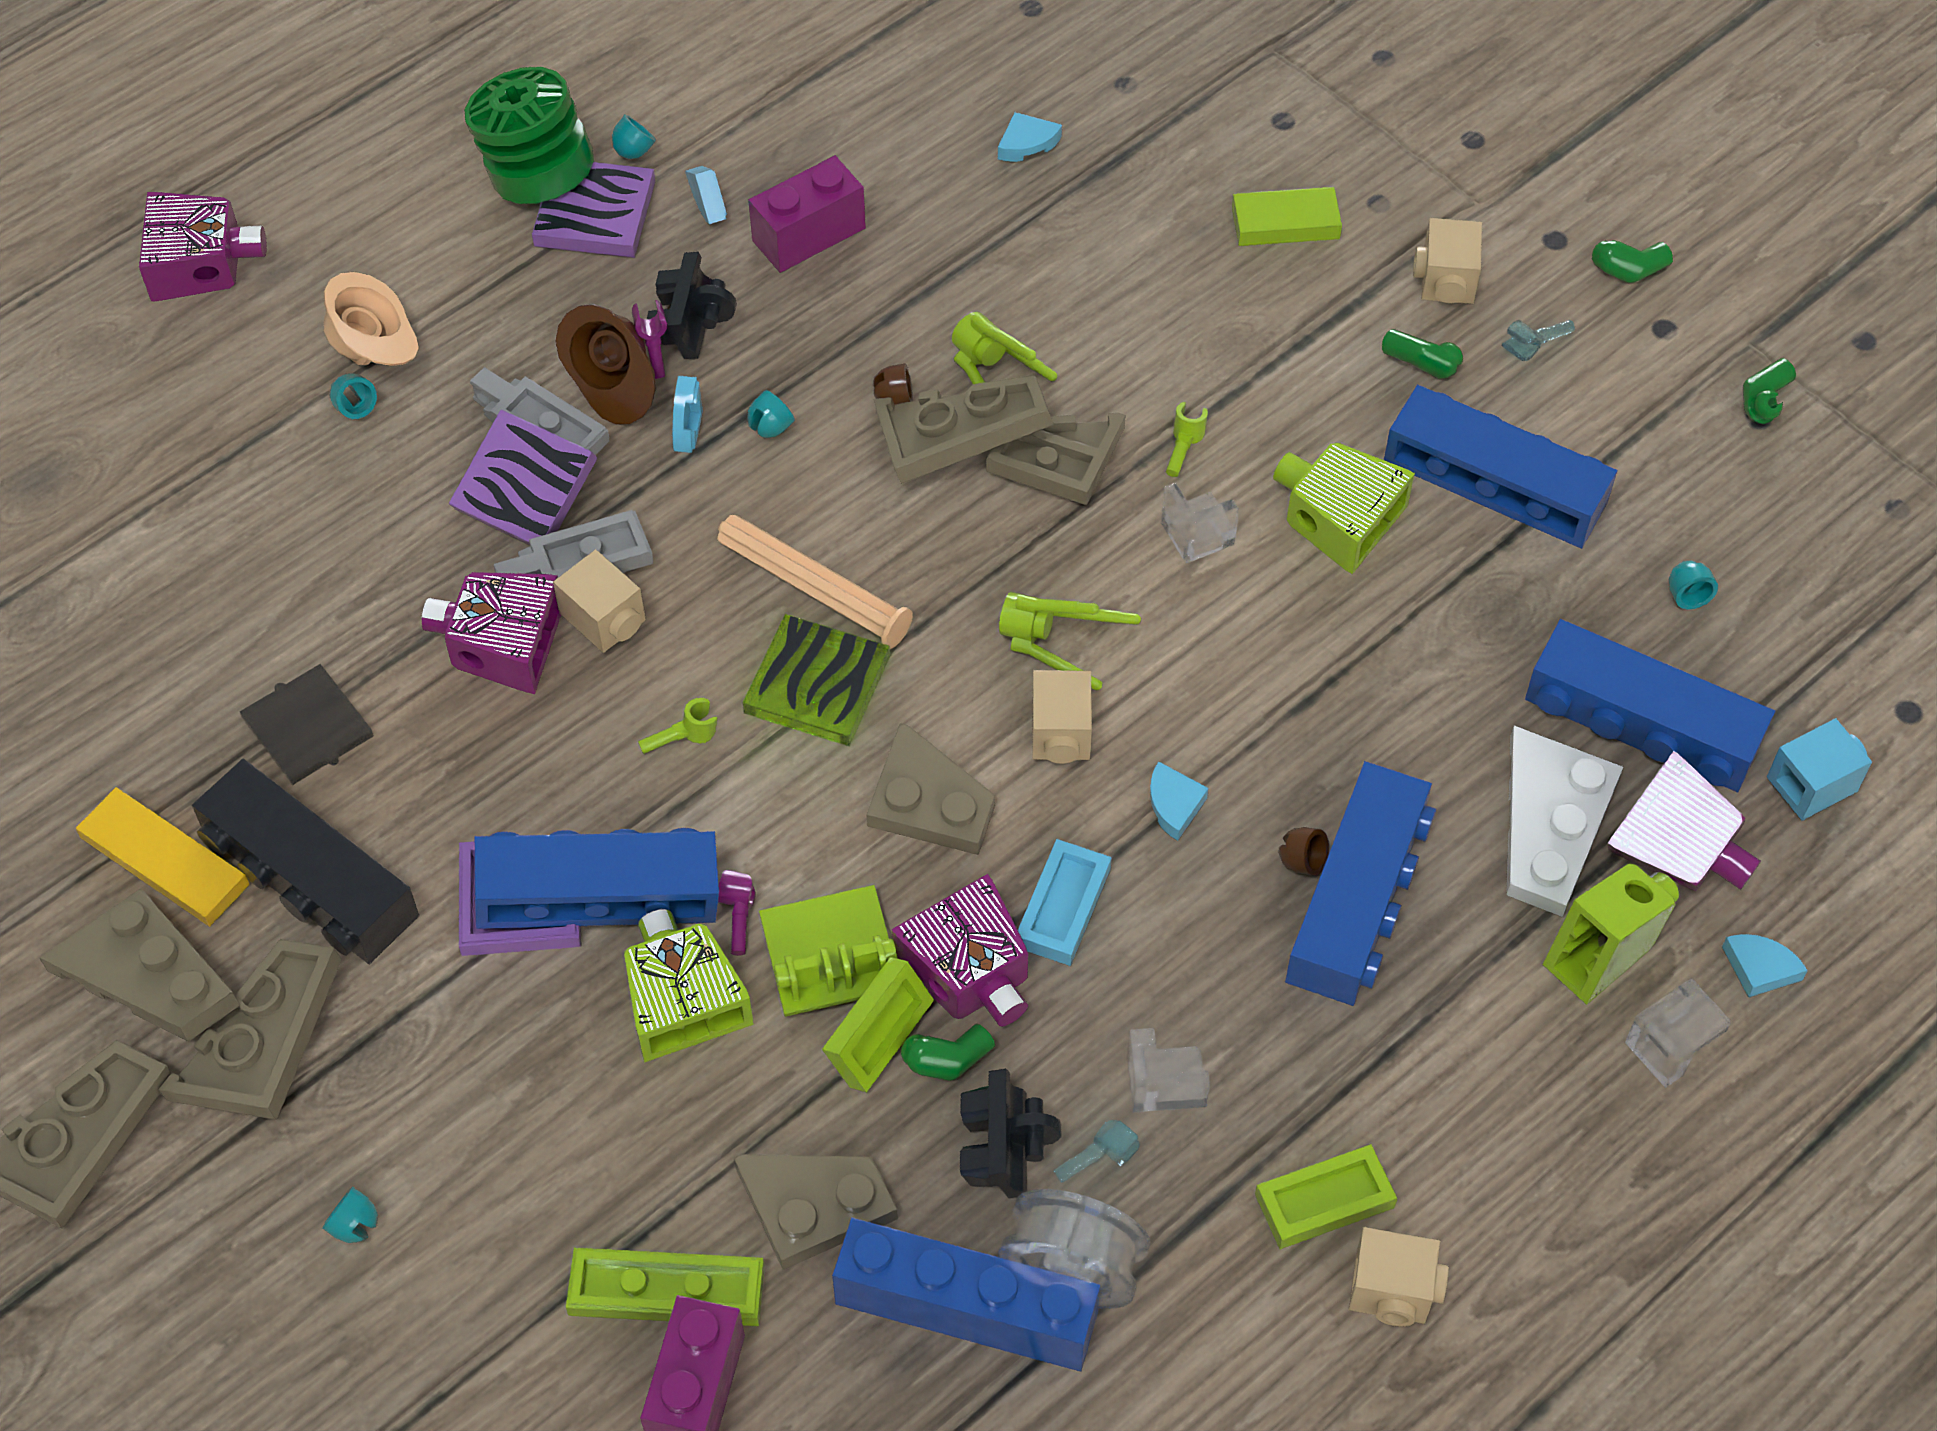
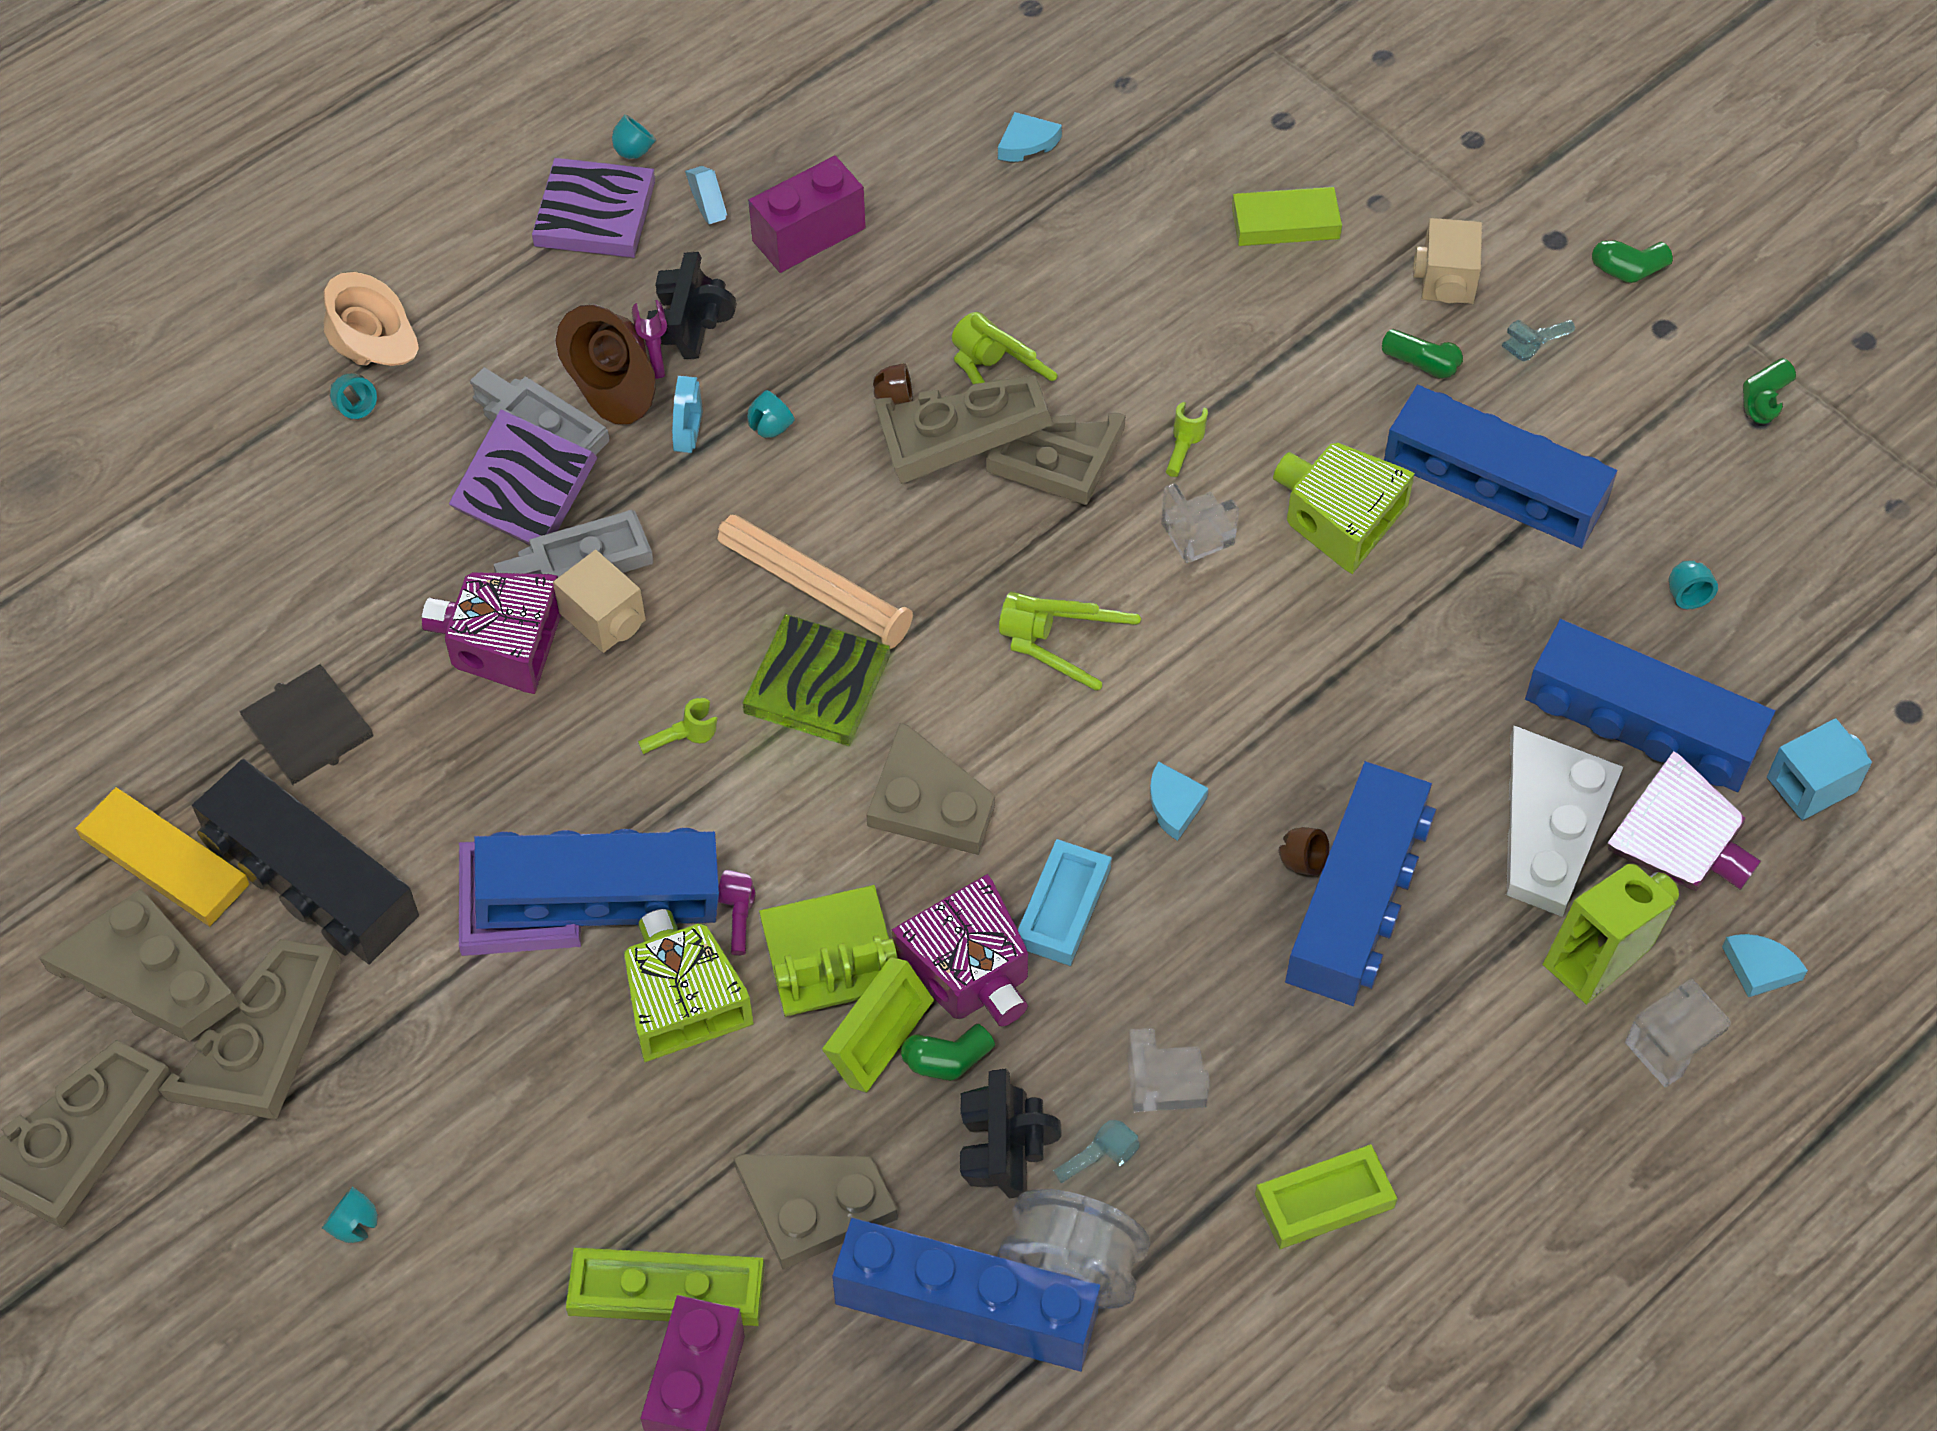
(193, 245): magenta torso -> none
(529, 135): green wheel -> none
(1061, 715): tan brick -> none
(1397, 1277): tan brick -> none

